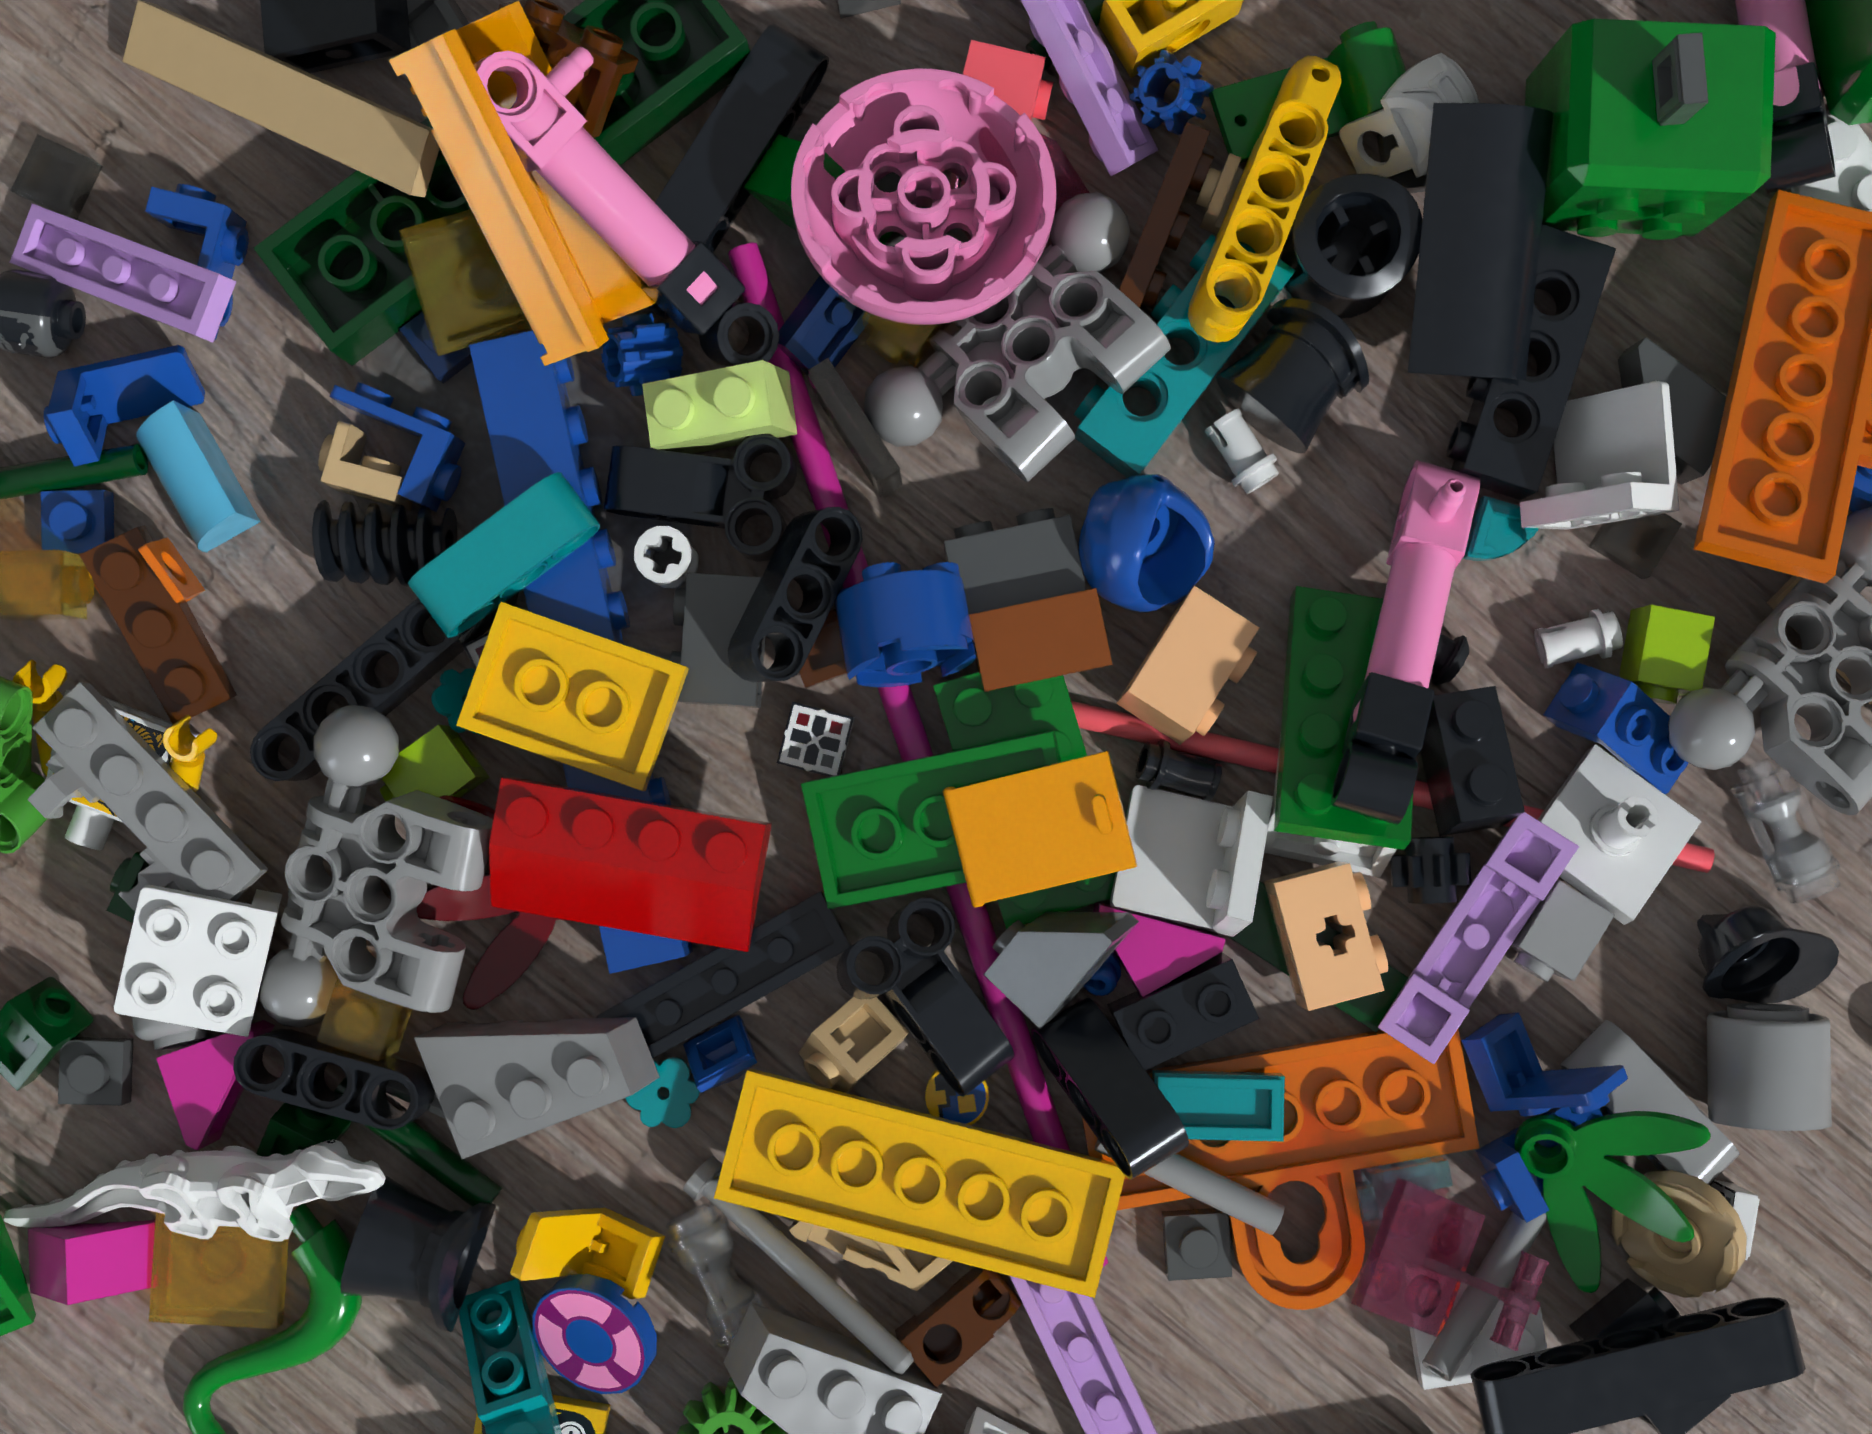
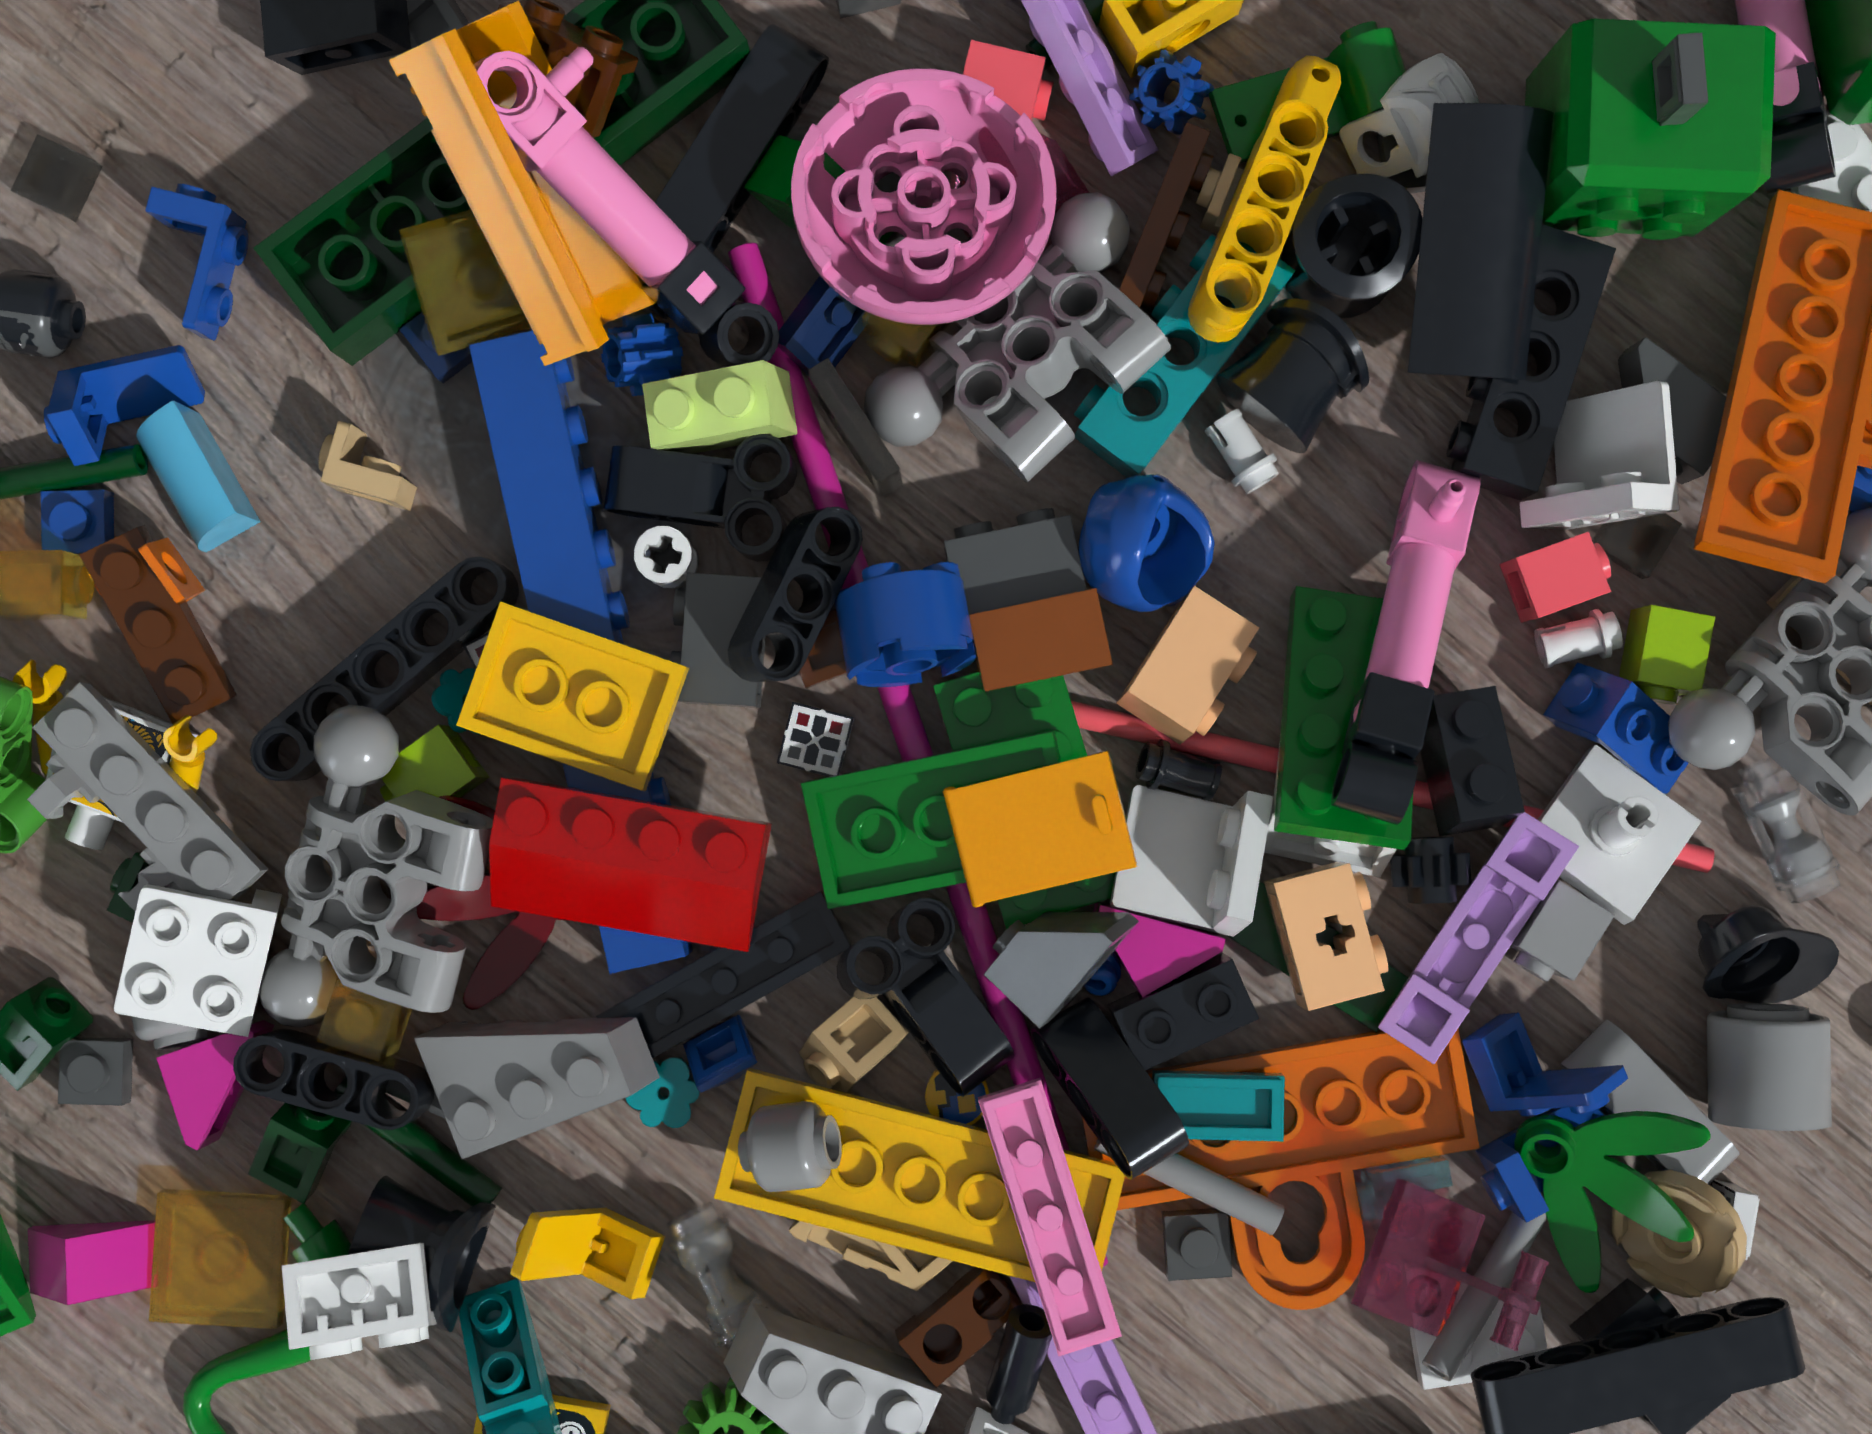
(123, 272): lavender plate -> none
(214, 1190): white animal -> none
(282, 98): tan tile -> none
(357, 1296): none -> white bracket
(376, 546): black piece -> none
(434, 467): blue bracket -> none
(504, 554): teal beam -> none
(594, 1334): tile -> none
(790, 1146): none -> light grey head
(802, 1270): light grey bar -> none
(1018, 1362): none -> black cylinder
(1049, 1217): none -> bright pink tile
(1449, 658): black piece -> none
(1496, 530): teal tile -> none
(1557, 576): none -> coral brick

